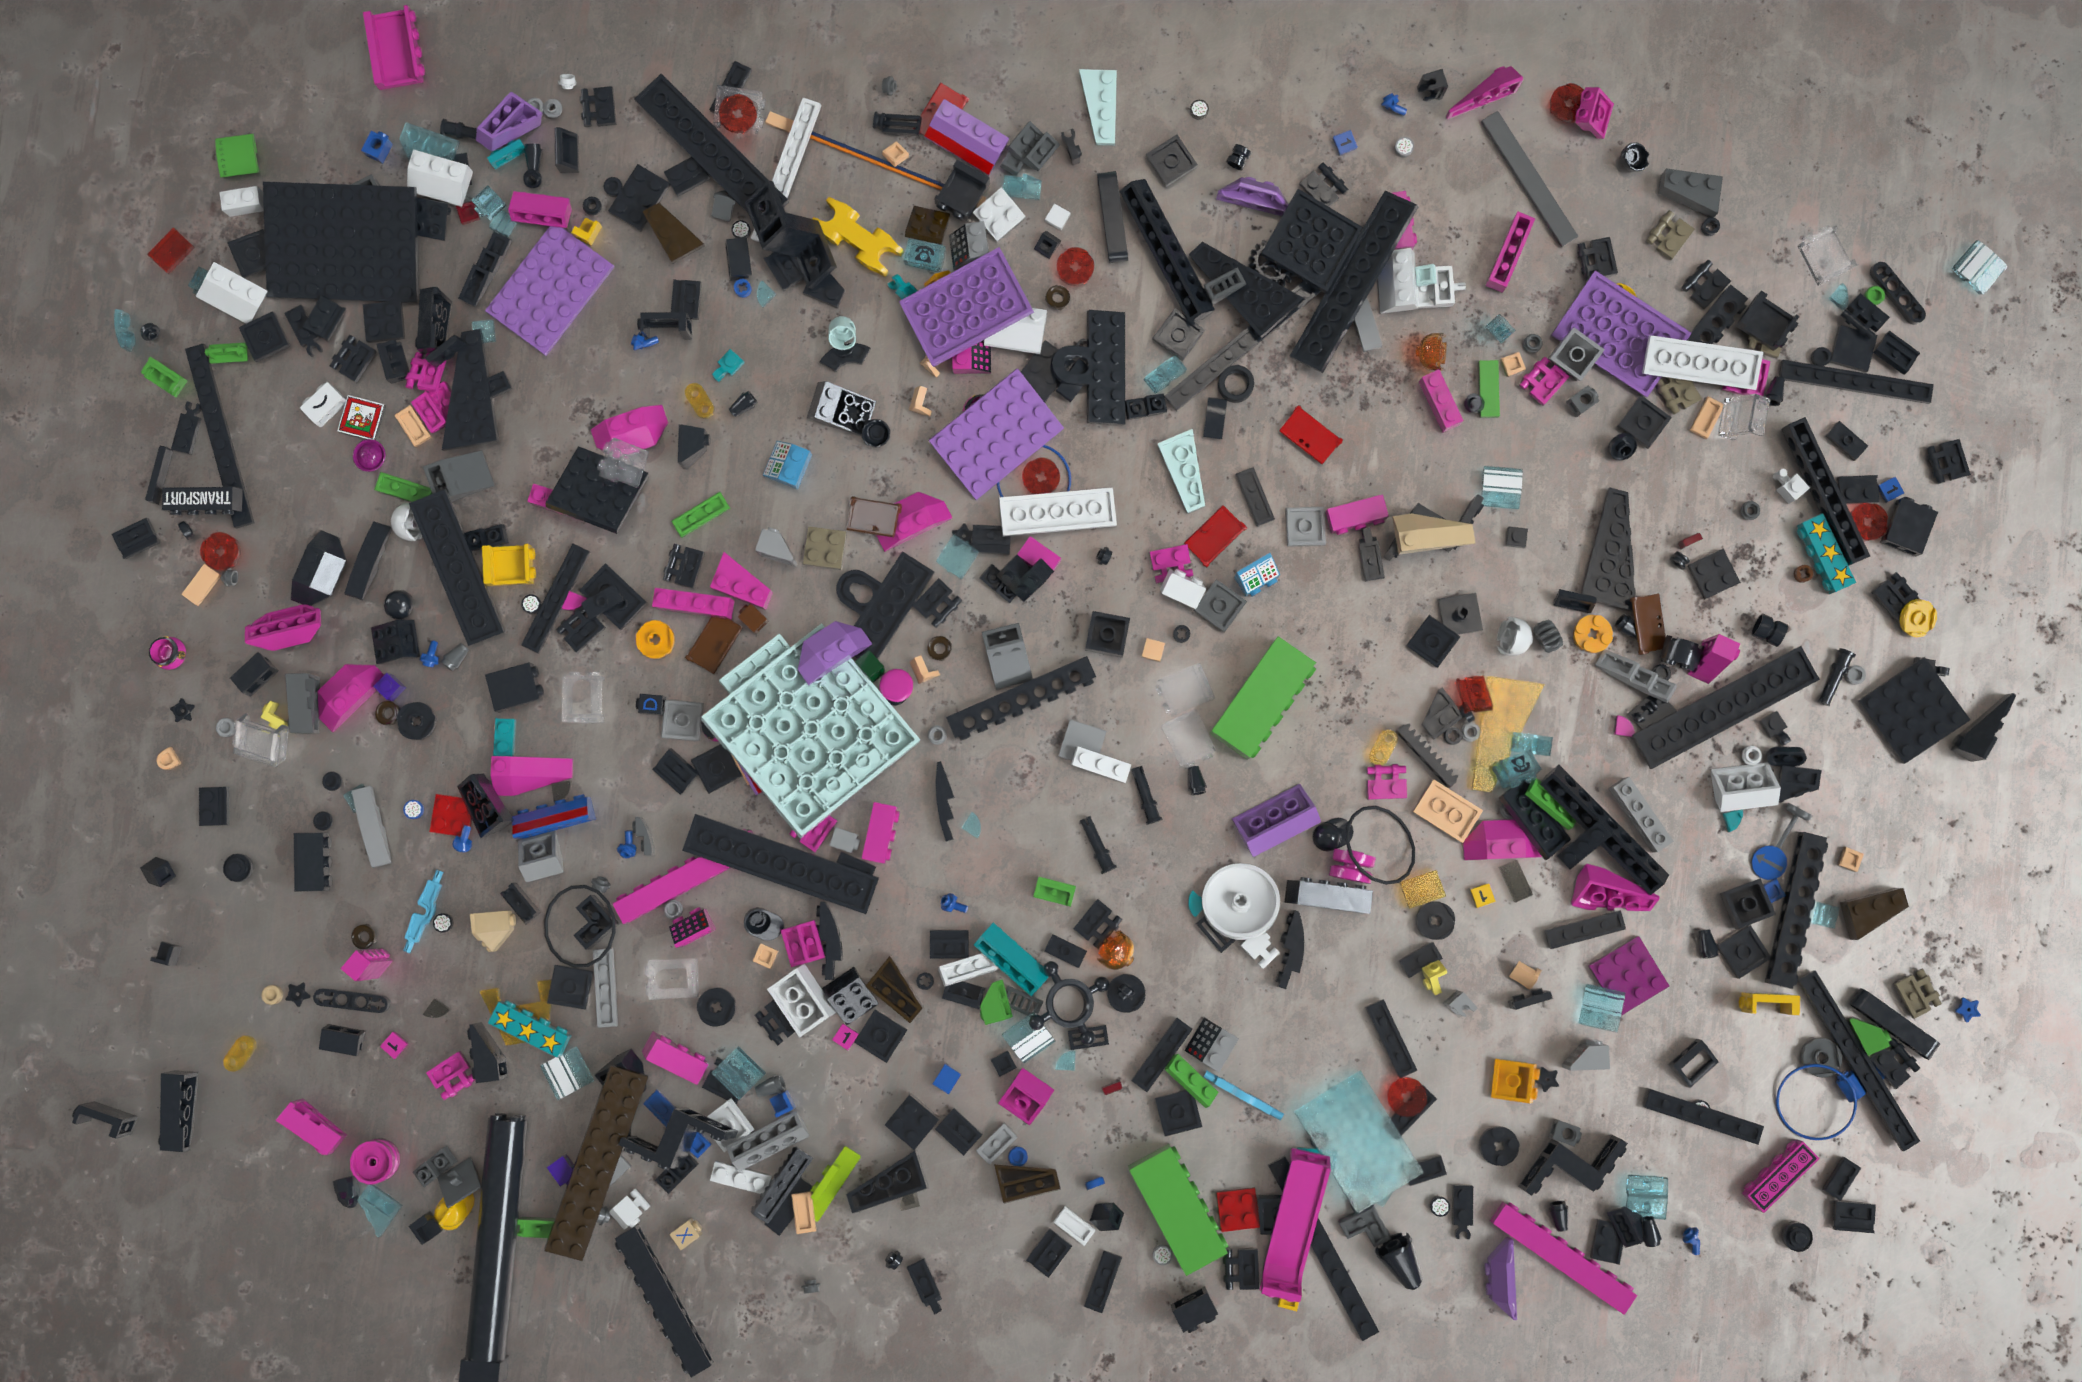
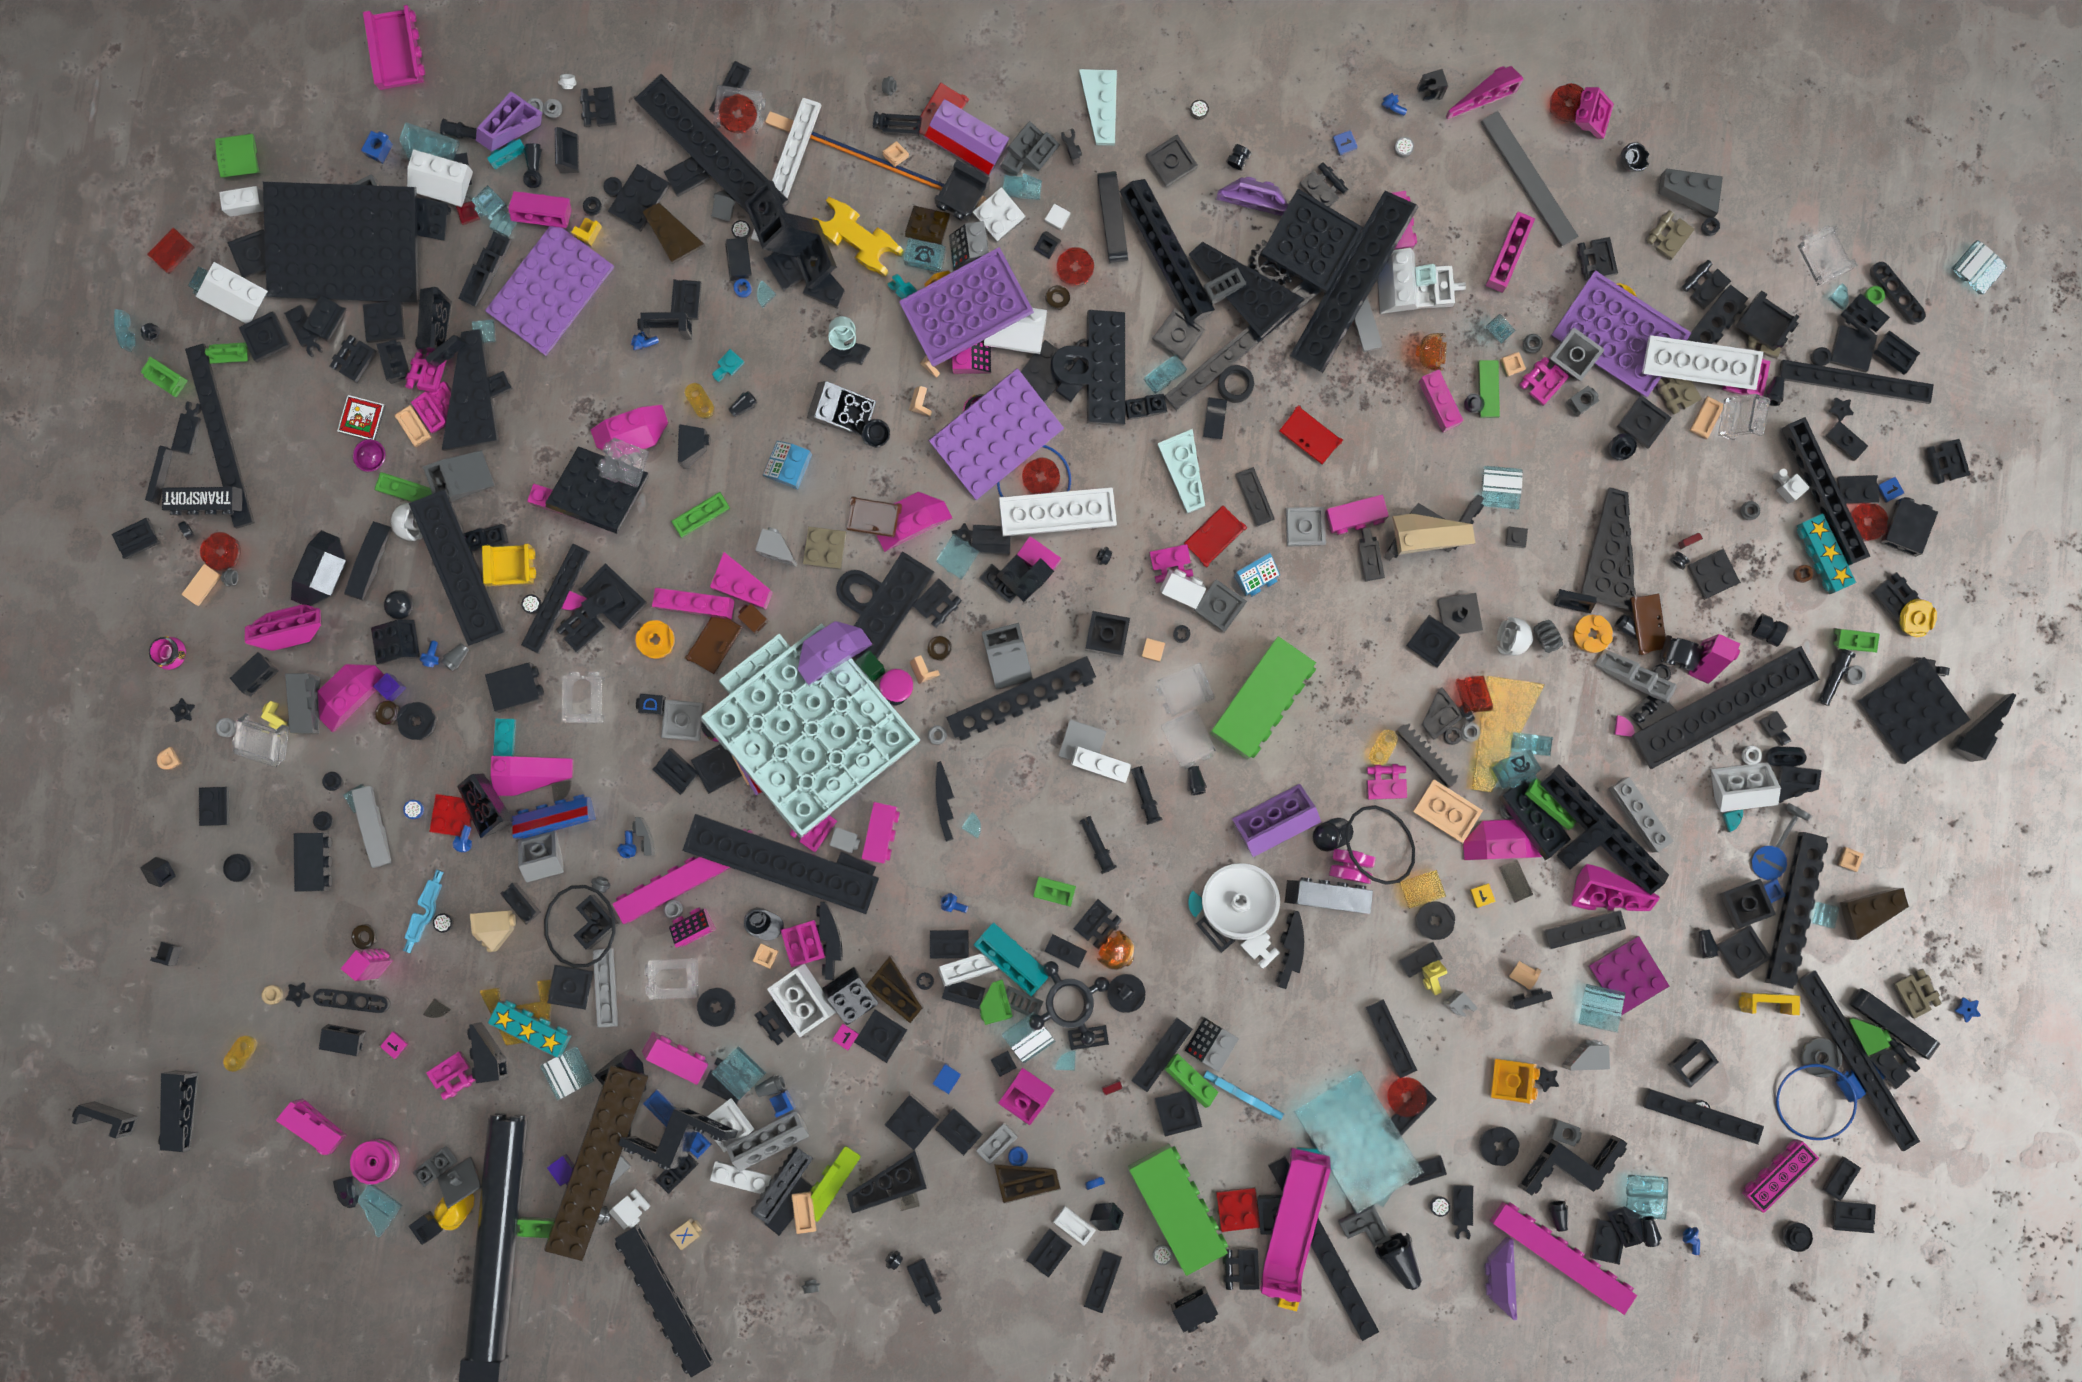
(323, 404): white brick -> none
(688, 568): black plate -> none
(1840, 414): none -> black plate
(1856, 640): none -> bright green hinge

